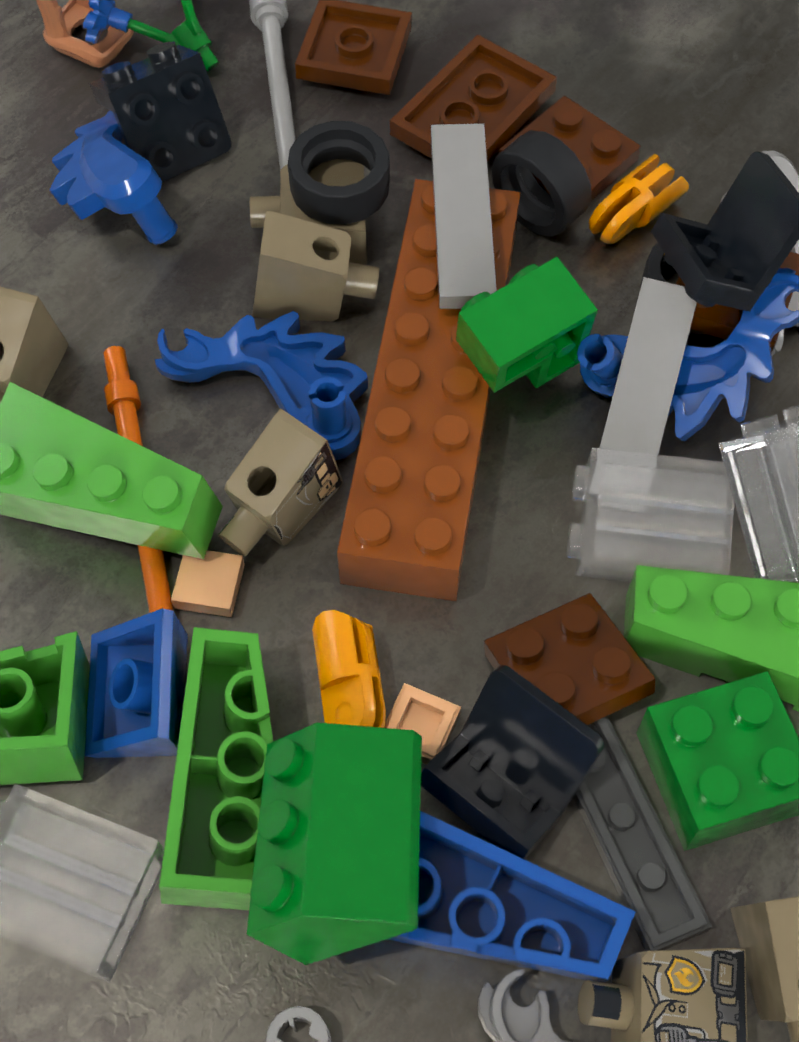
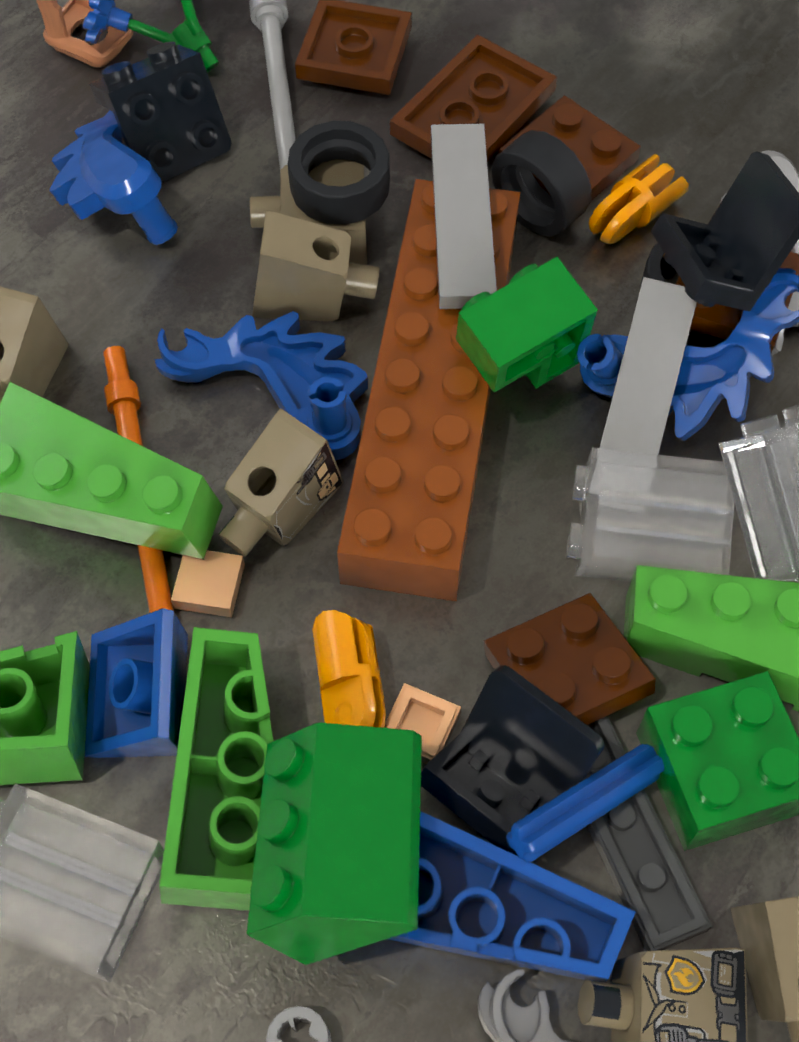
(584, 802): none -> blue axle

